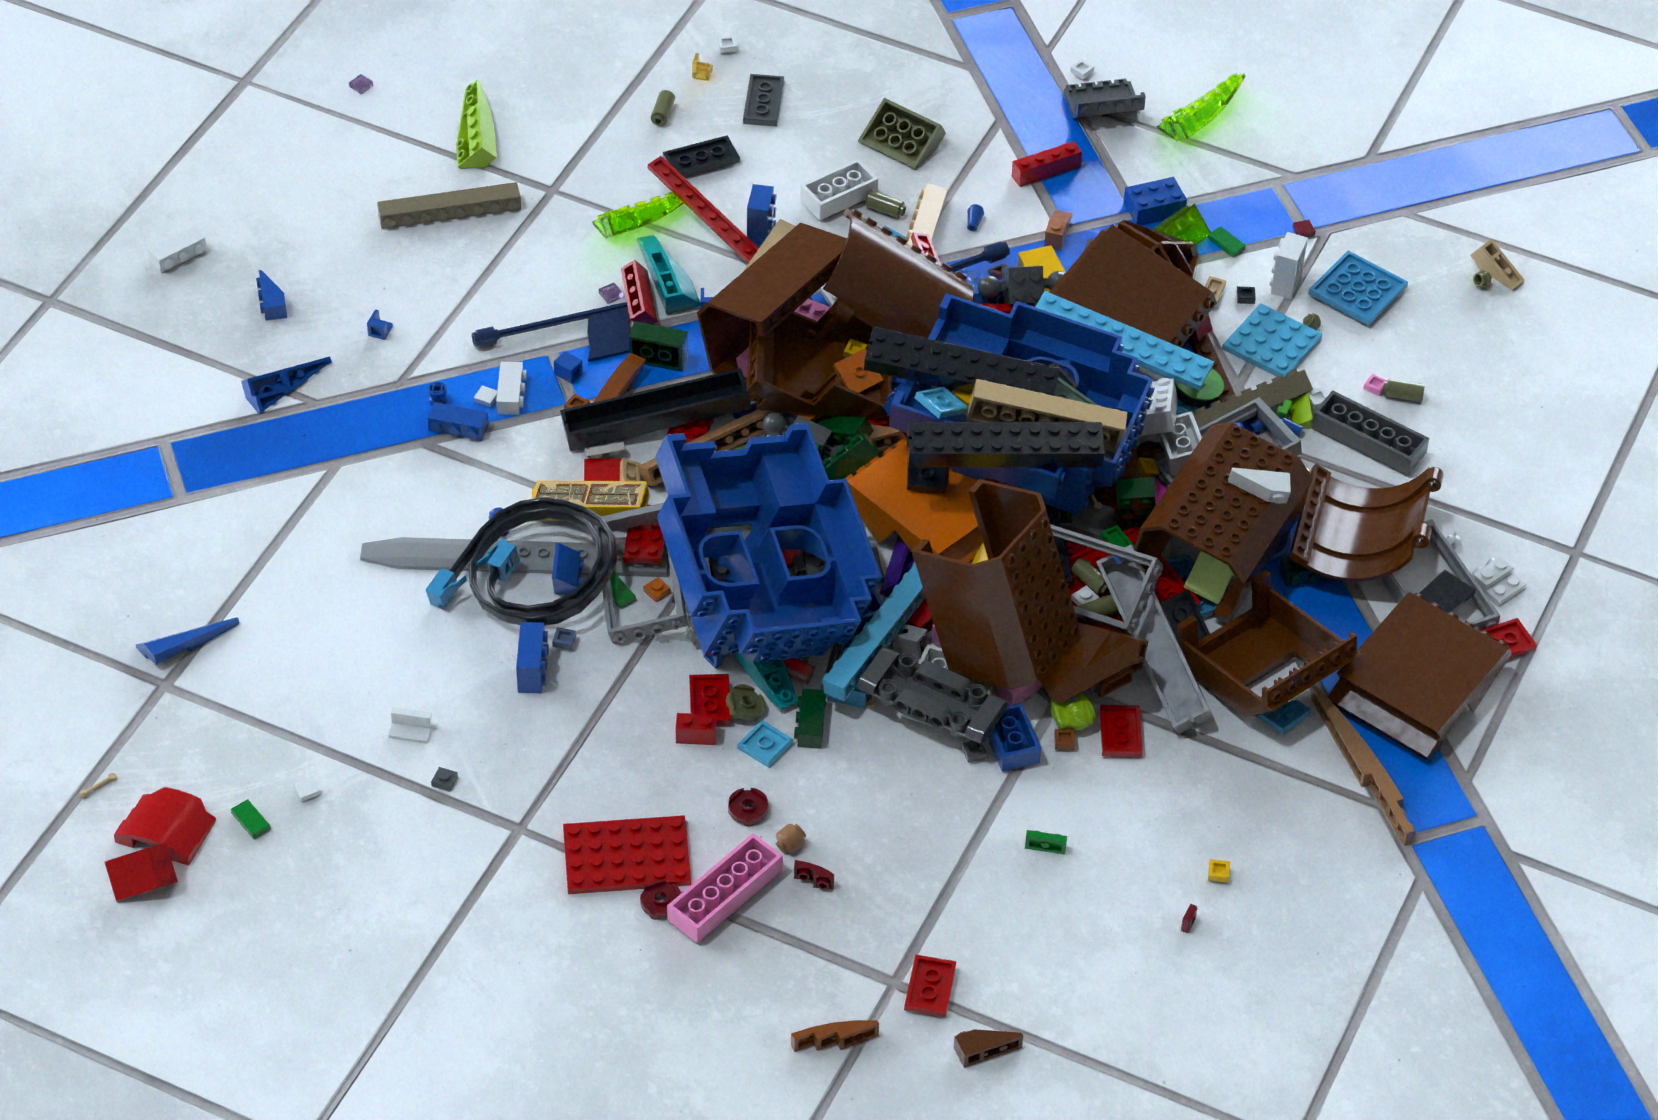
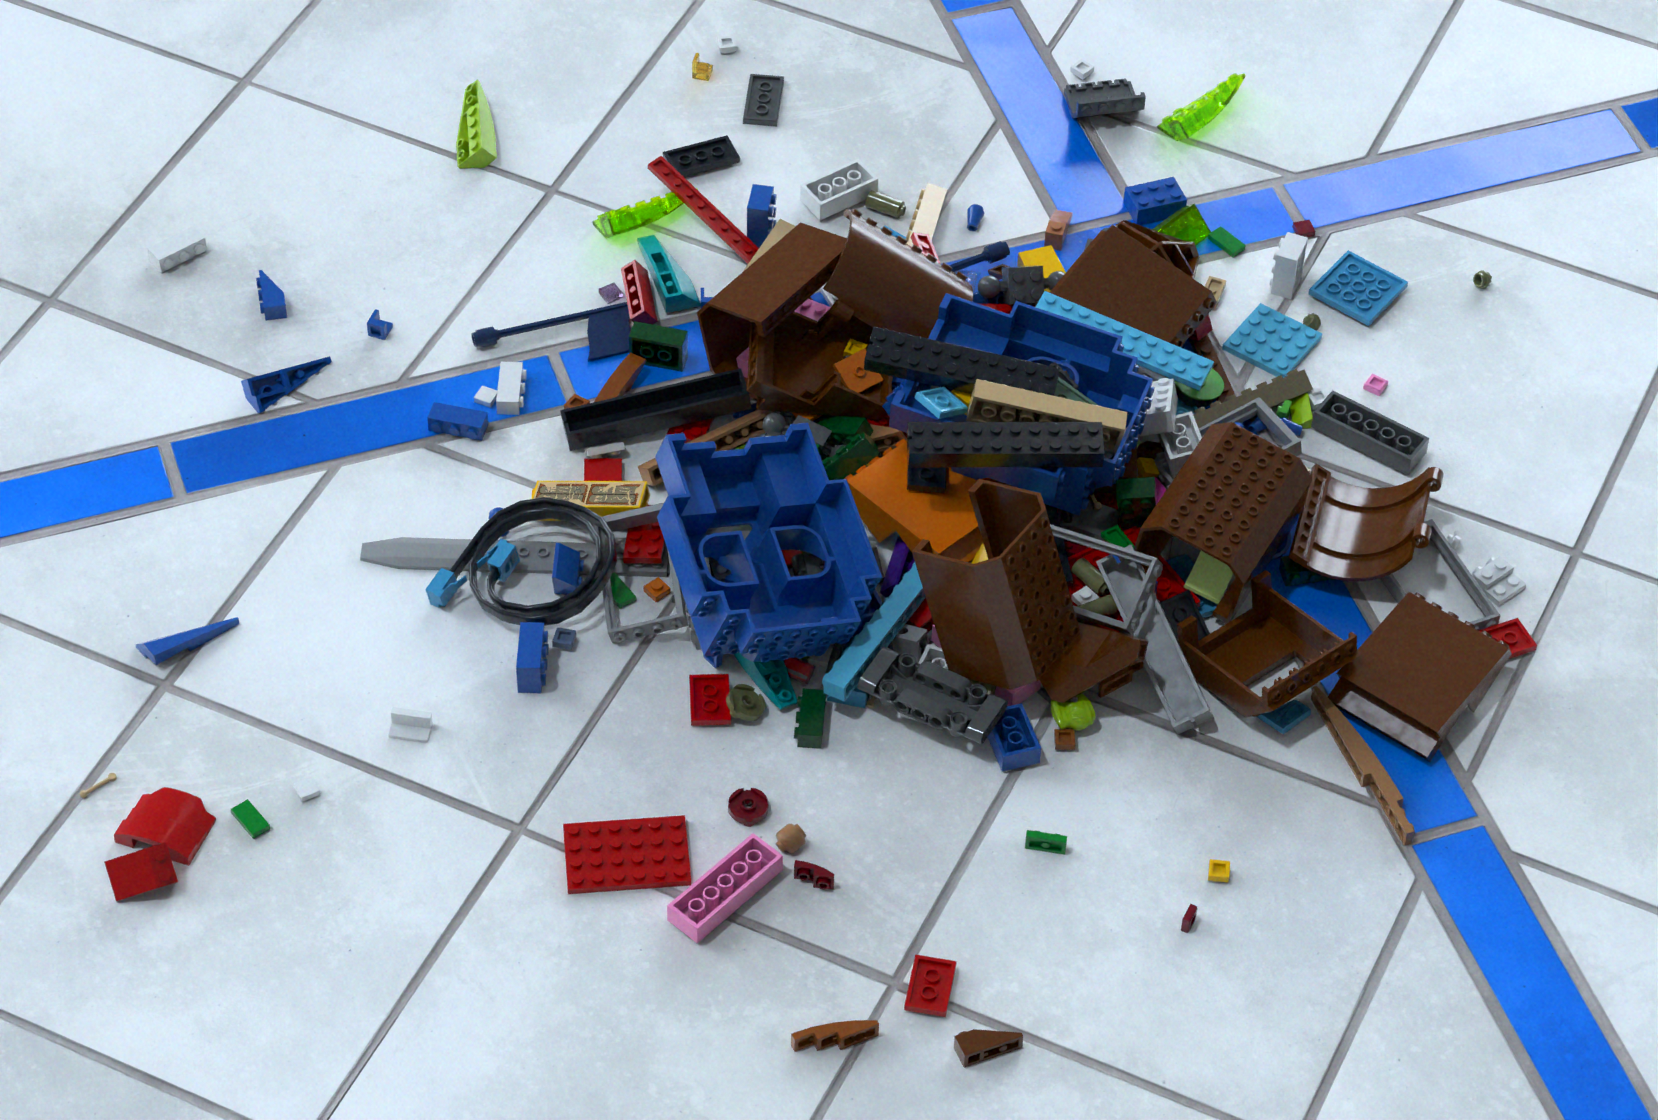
(361, 84): clear purple tile -> none
(437, 393): blue wheel -> none
(444, 779): dark grey plate -> none
(449, 205): dark tan brick -> none
(568, 367): blue panel -> none
(629, 470): tan plate -> none
(650, 895): dark red plate -> none
(662, 107): olive brick -> none
(696, 729): red brick -> none
(765, 743): medium azure tile -> none
(902, 134): olive slope -> none
(974, 751): dark grey plate -> none
(1046, 164): red brick -> none
(1120, 730): red plate -> none
(1246, 295): black tile -> none
(1264, 484): white slope -> none
(1404, 390): olive brick -> none
(1448, 592): black tile -> none
(1492, 259): tan slope -> none

